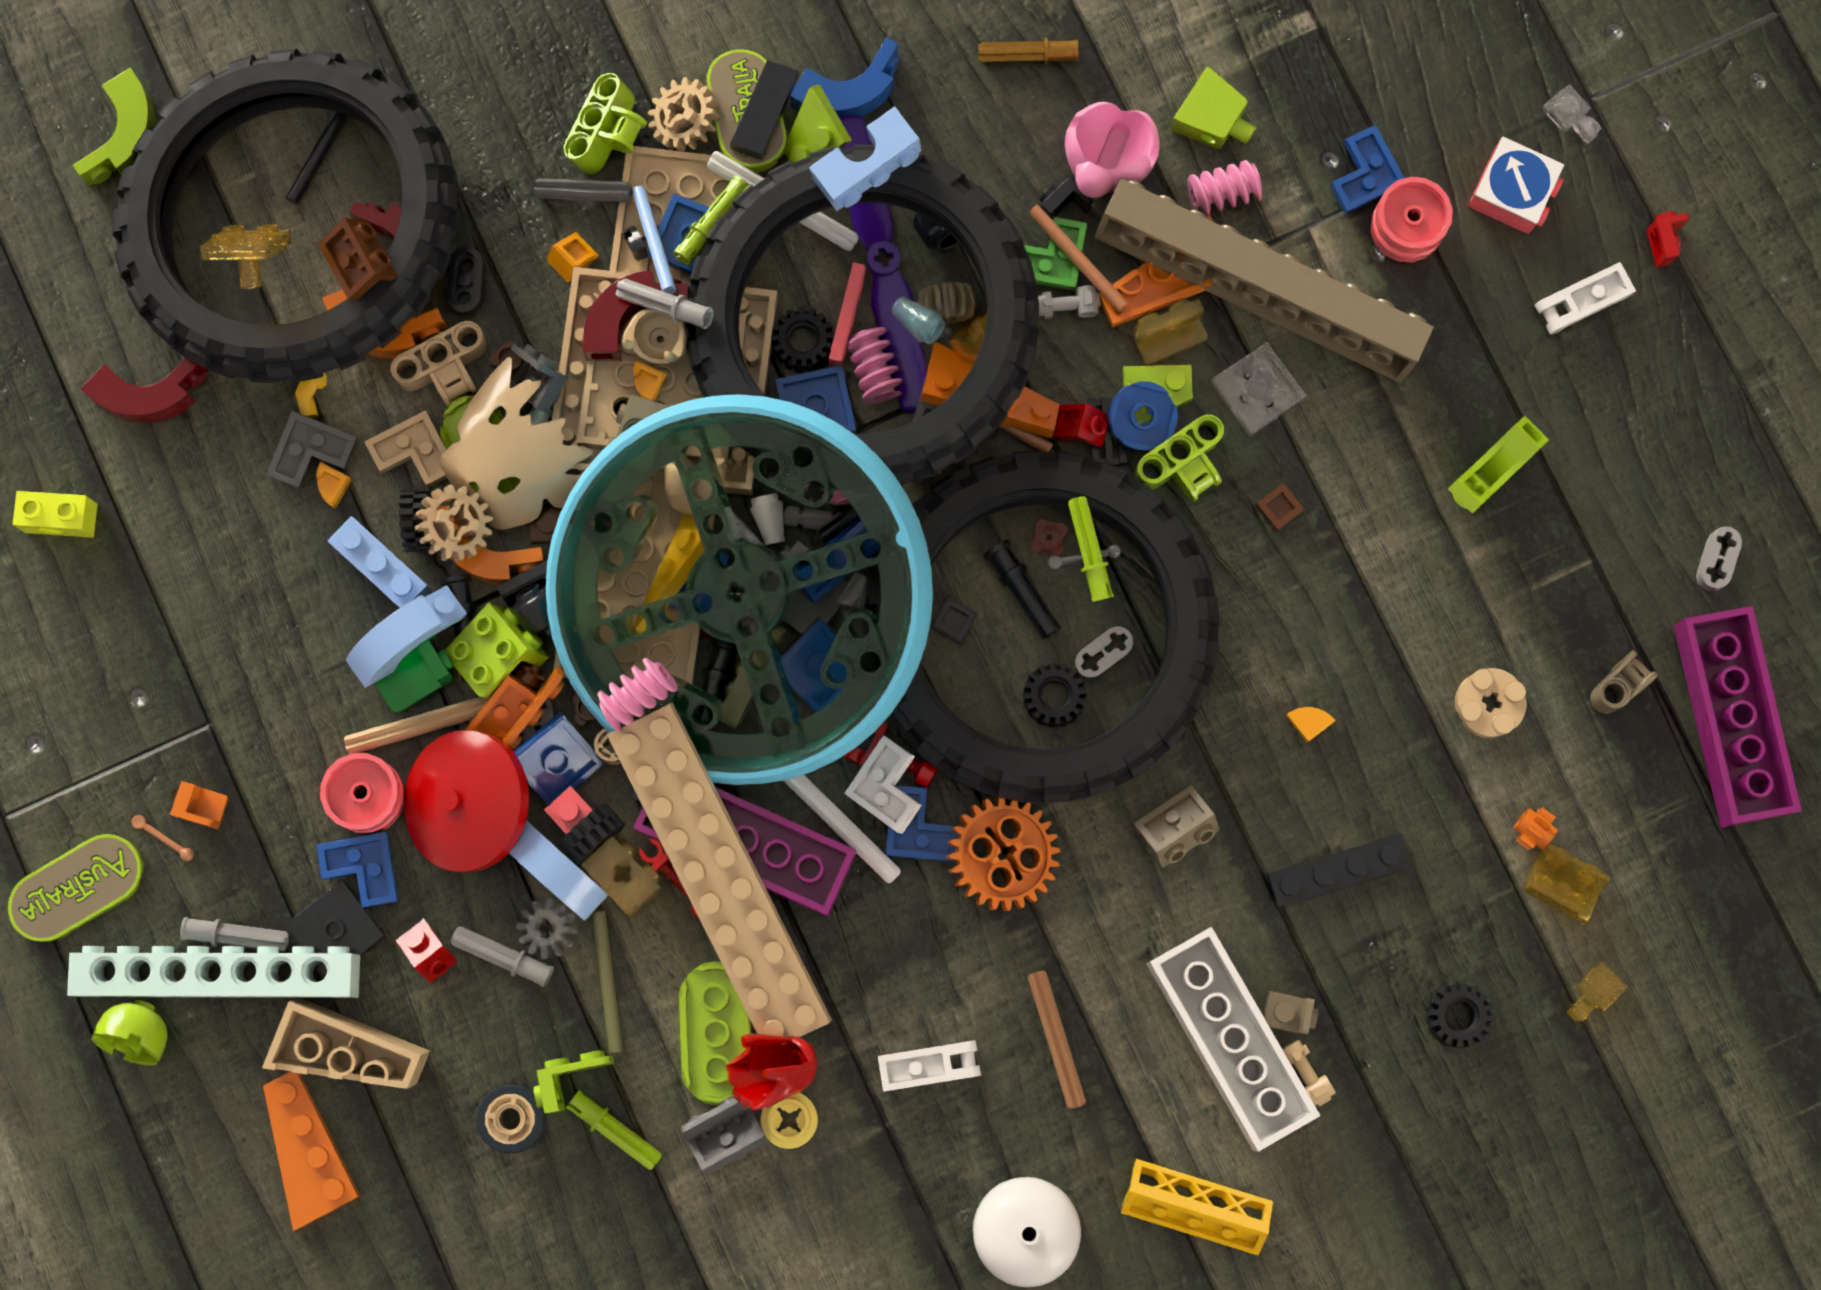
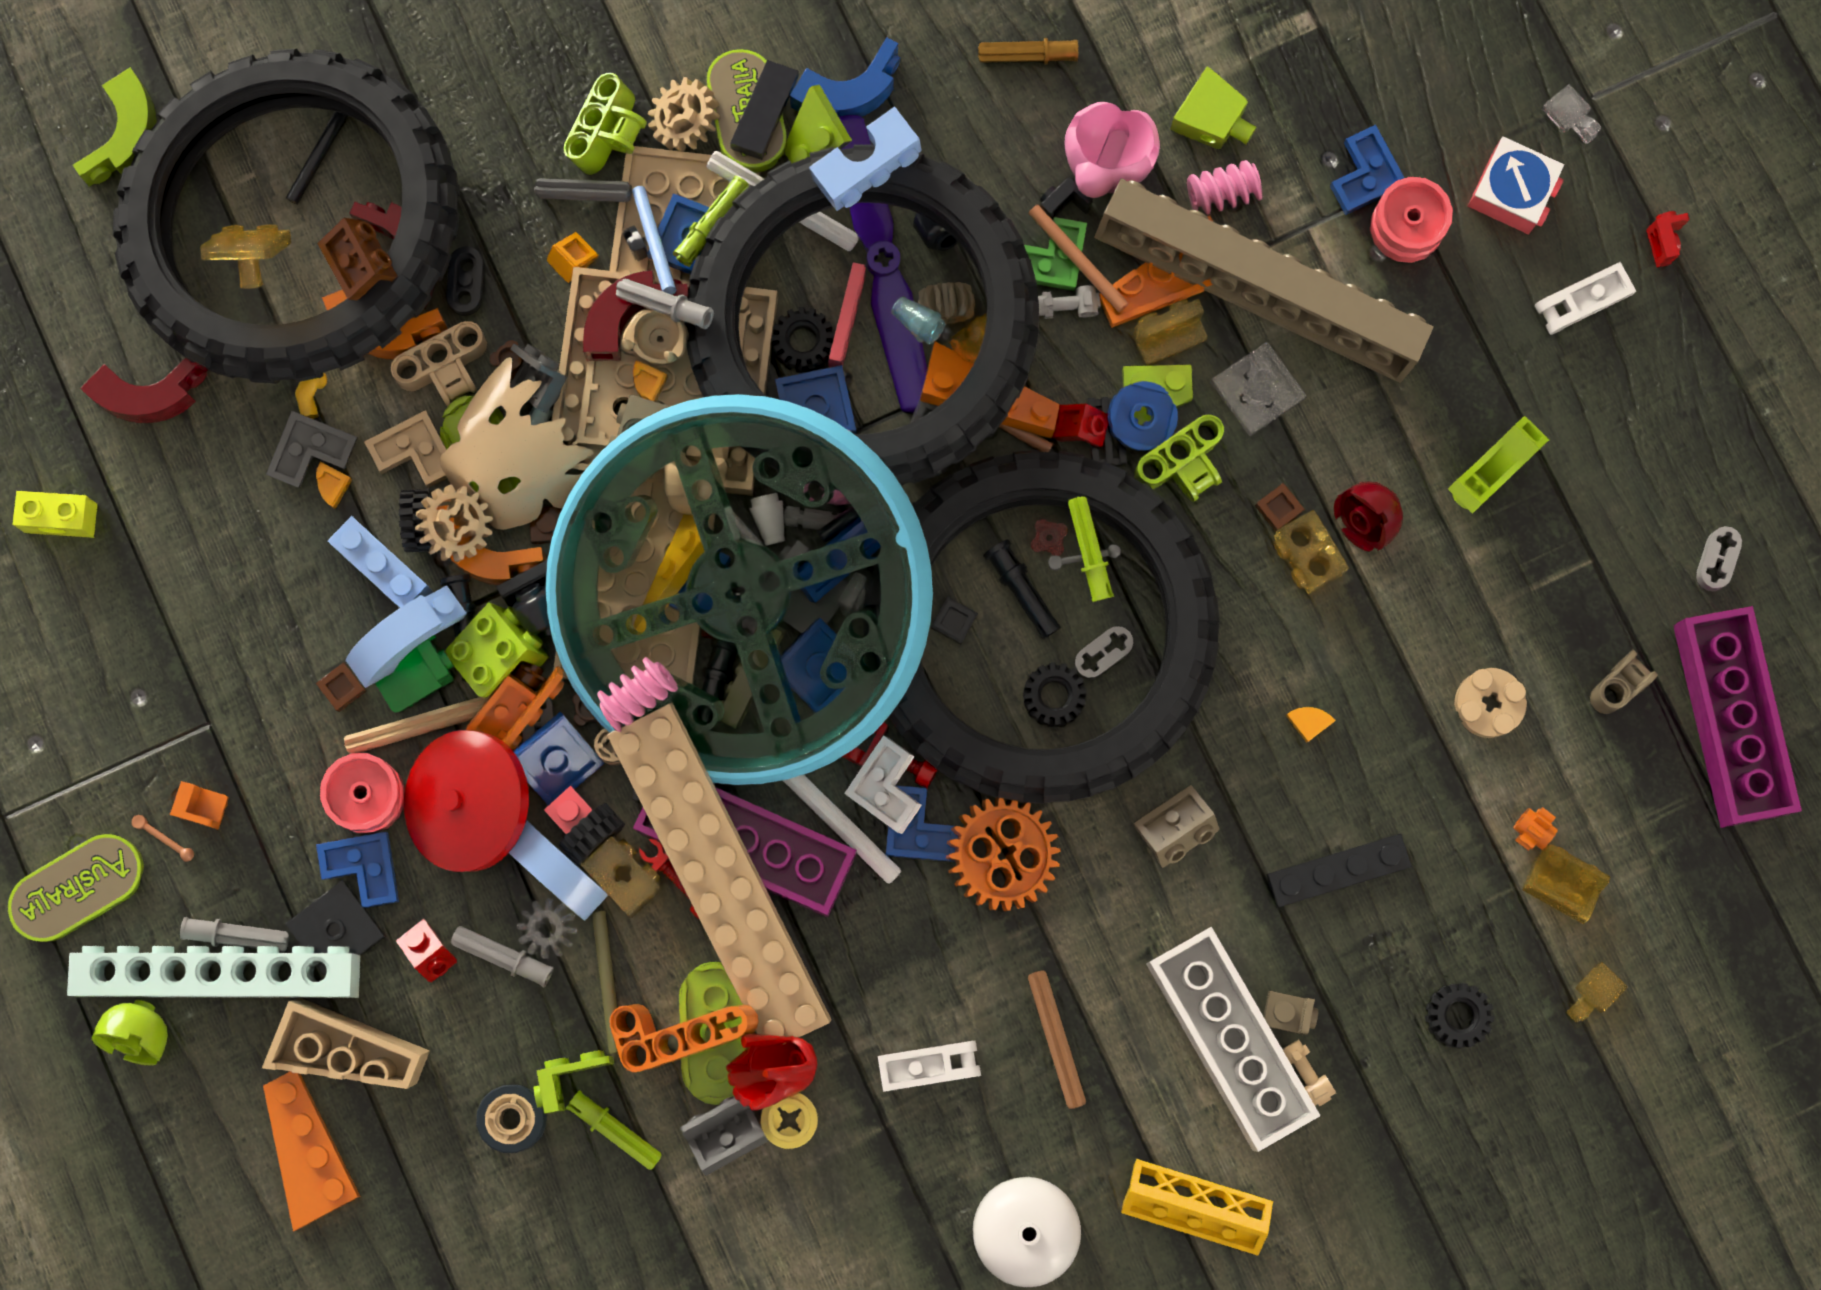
(341, 687): none -> reddish brown plate
(687, 1034): none -> orange beam
(872, 366): bright pink piece -> none
(1319, 549): none -> clear yellow brick
(1370, 514): none -> dark red cylinder

